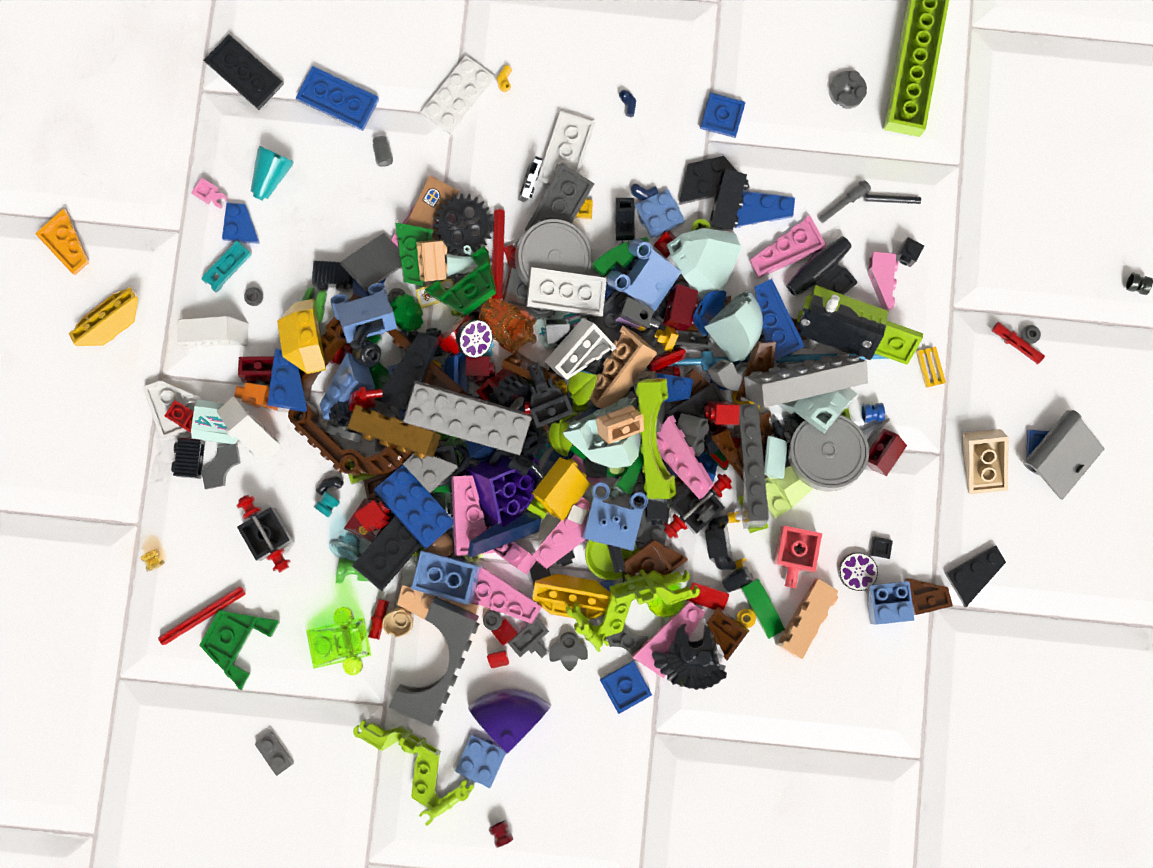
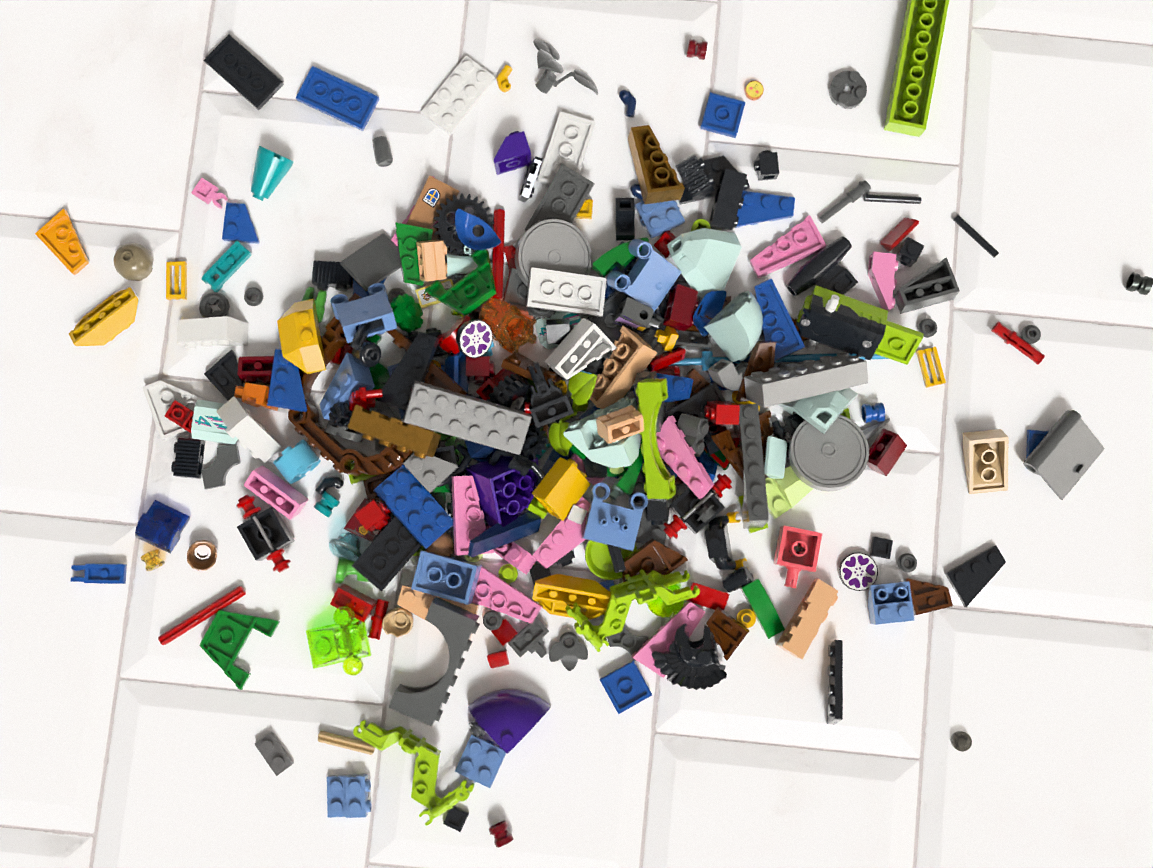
(101, 573): none -> blue hinge
(133, 261): none -> dark tan cylinder
(161, 526): none -> clear blue brick
(176, 295): none -> yellow tile
(202, 555): none -> medium nougat hair
(214, 298): none -> dark grey gear
(225, 375): none -> black wing
(276, 492): none -> bright pink brick
(297, 461): none -> medium azure brick
(345, 742): none -> tan axle
(348, 796): none -> medium blue plate
(357, 601): none -> red hinge
(456, 818): none -> black tile
(464, 227): none -> blue piece
(476, 729): none -> dark grey plate
(508, 573): none -> lime plate
(513, 153): none -> dark purple slope
(545, 60): none -> dark grey plant
(654, 173): none -> pearl gold wedge
(695, 178): none -> black brick
(701, 49): none -> dark red wheel
(754, 90): none -> light yellow tile
(767, 165): none -> black brick
(835, 686): none -> black wing
(898, 233): none -> slope
(912, 559): none -> dark grey plate
(928, 289): none -> dark grey wedge
(933, 327): none -> dark grey plate
(961, 741): none -> clear smoke tile
(976, 236): none -> black bar

